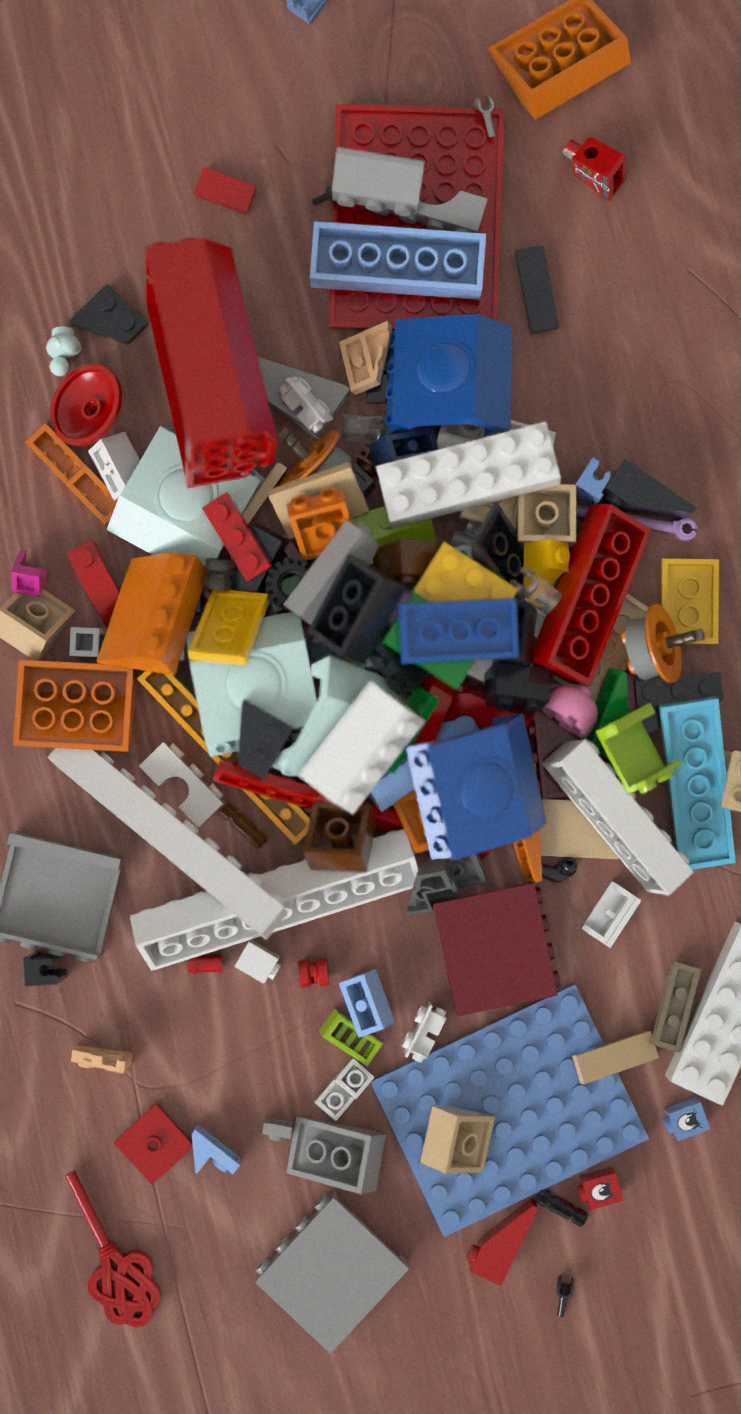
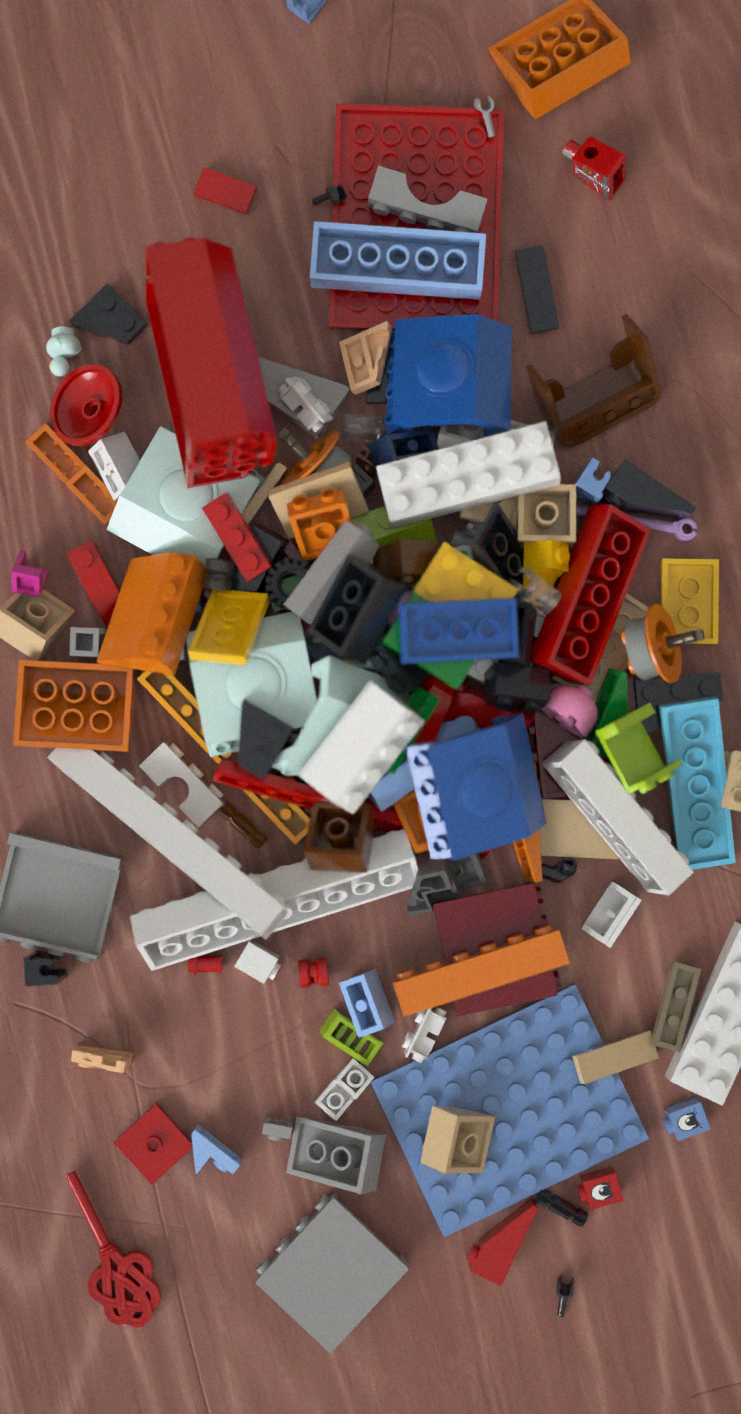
(377, 181): light grey slope -> none
(480, 970): none -> orange brick
(604, 397): none -> reddish brown windscreen

